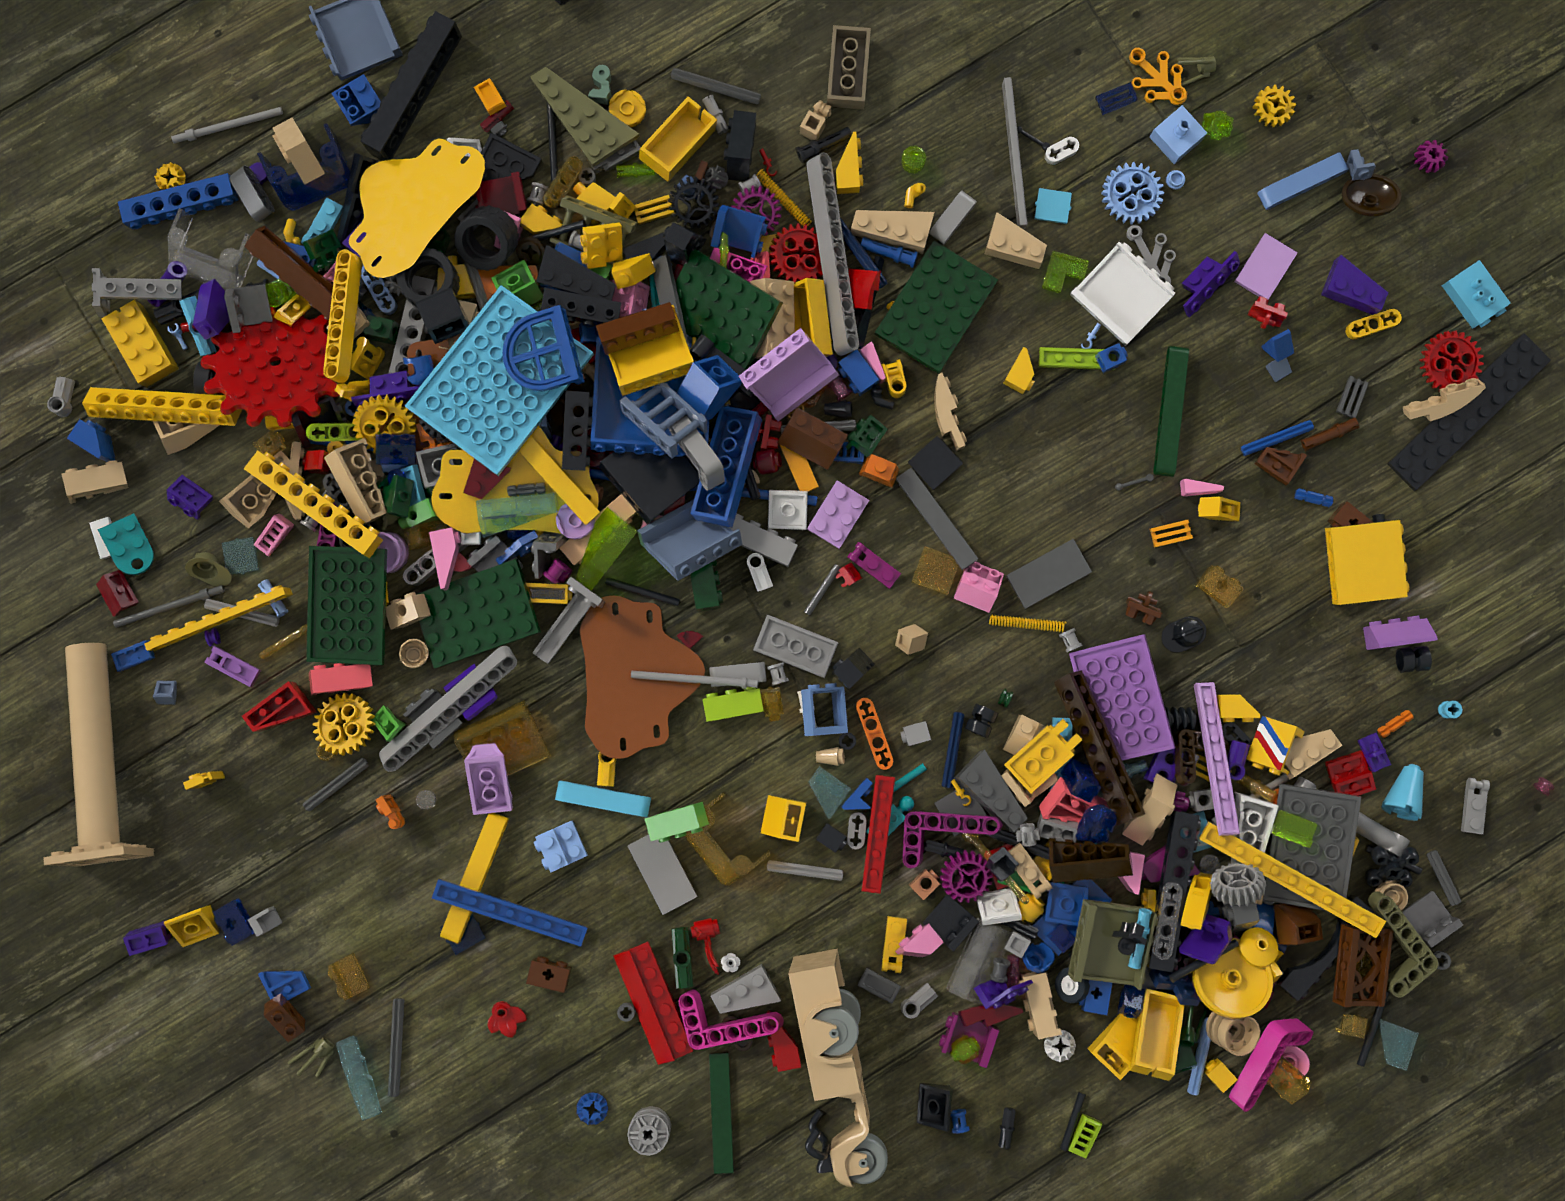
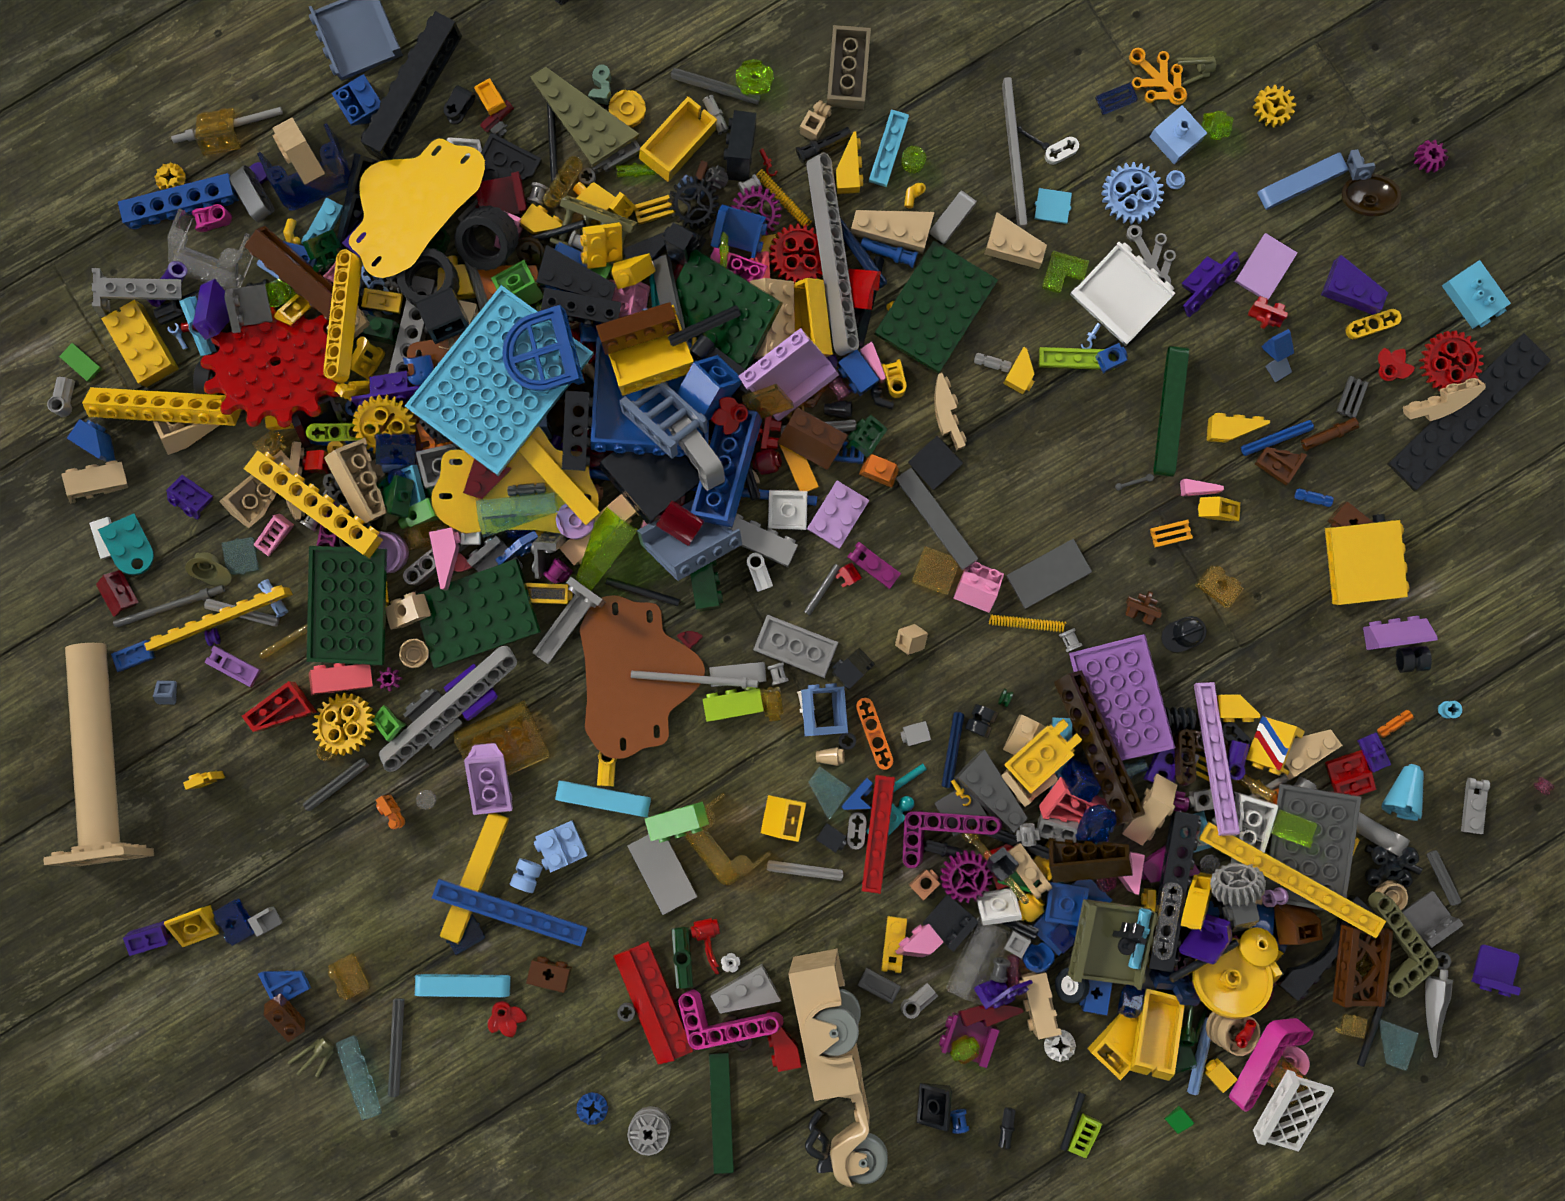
(80, 362): none -> bright green tile
(207, 218): none -> dark pink piece
(216, 132): none -> clear yellow bracket
(382, 300): none -> yellow plate
(384, 680): none -> magenta gear
(460, 101): none -> black piece
(462, 985): none -> medium azure beam
(526, 874): none -> light blue wheel
(680, 523): none -> dark red panel
(704, 325): none -> black axle
(727, 414): none -> red plate
(750, 85): none -> clear neon green plate
(768, 401): none -> clear yellow tile
(888, 148): none -> medium azure plate
(992, 362): none -> light grey axle
(1102, 885): none -> clear pink bush
(1179, 1120): none -> green slope
(1225, 428): none -> yellow slope
(1245, 1034): none -> red arm
(1277, 896): none -> lavender bush
(1278, 1107): none -> white fence
(1395, 364): none -> red plate
(1437, 999): none -> light grey piece
(1496, 970): none -> dark purple bracket

